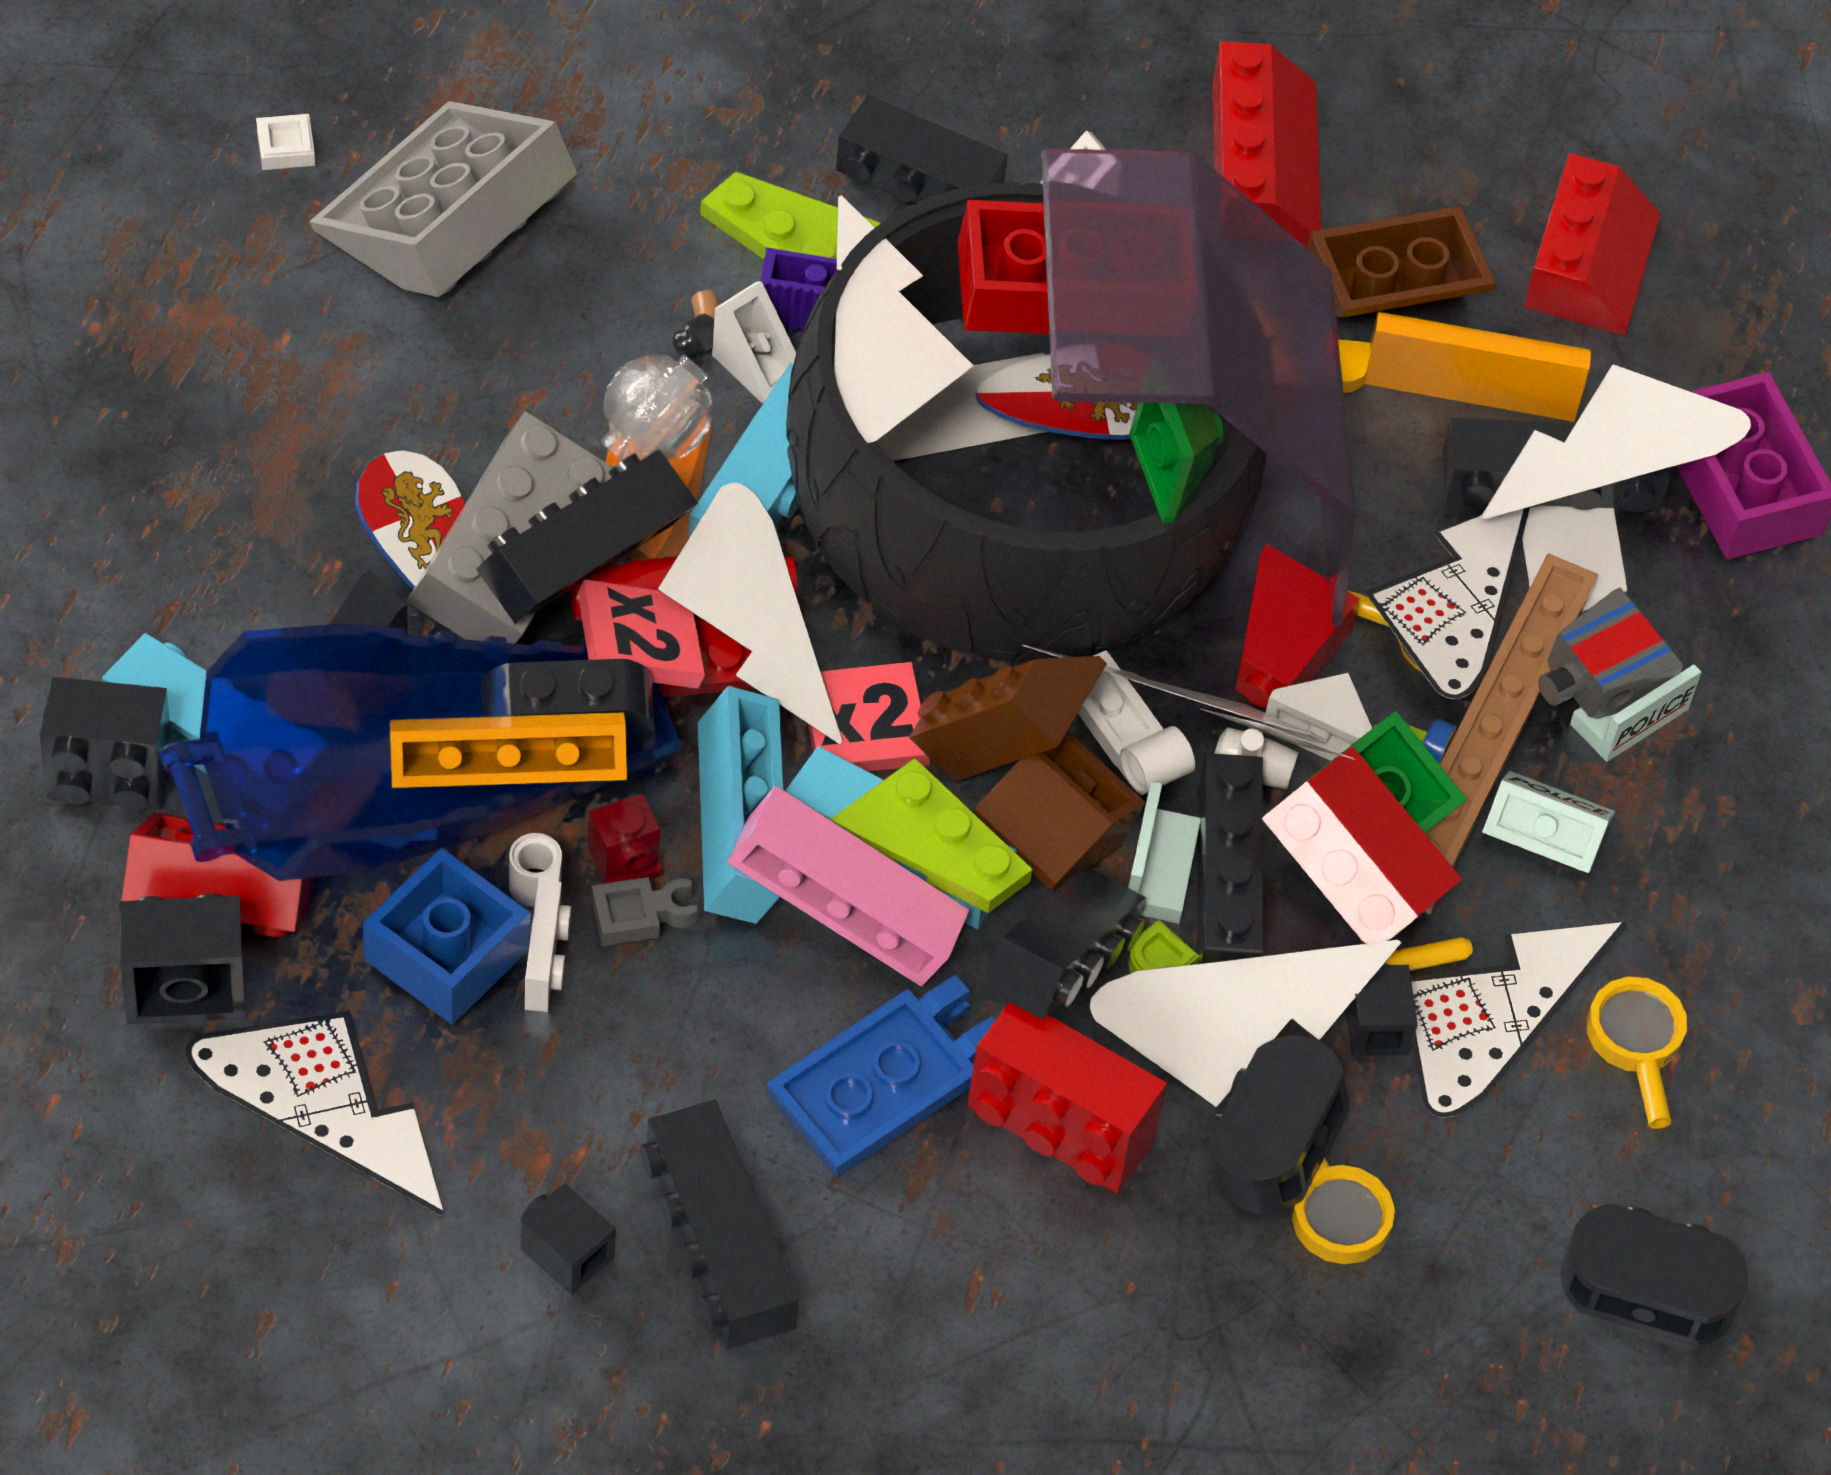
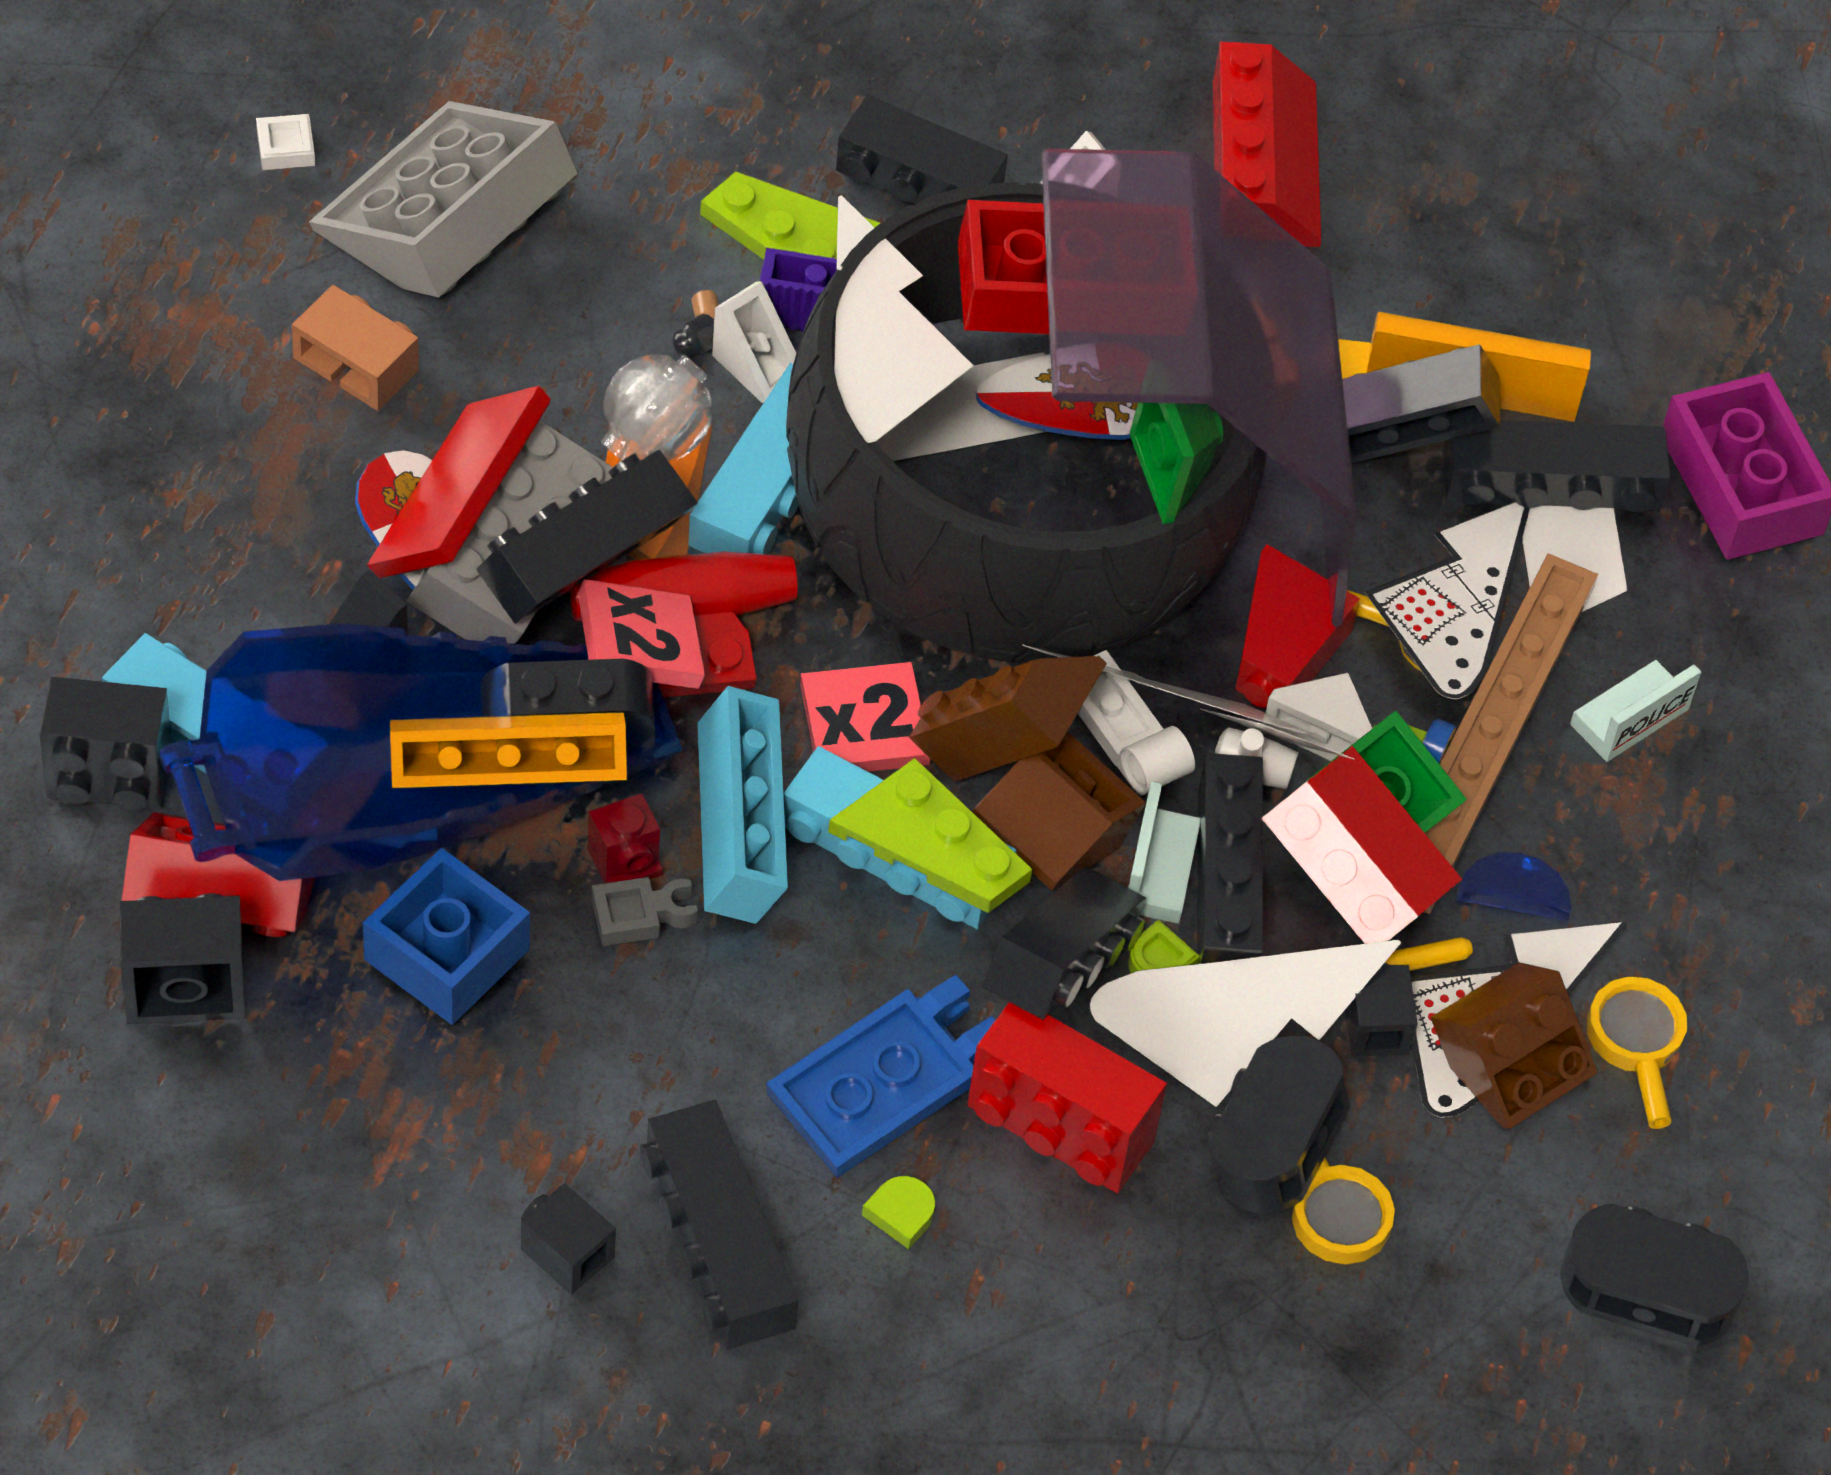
(317, 1087): white sticker -> none
(347, 332): none -> nougat piece
(459, 482): none -> tile
(550, 918): white plate -> none
(741, 585): white sticker -> none
(848, 886): bright pink brick -> none
(901, 1209): none -> lime tile
(1402, 261): reddish brown slope -> none
(1421, 403): none -> brick
(1516, 884): none -> clear blue tile
(1516, 1042): none -> reddish brown slope
(1548, 821): light aqua panel -> none
(1593, 247): red slope -> none
(1607, 659): dark grey torso -> none
(1624, 432): white sticker -> none

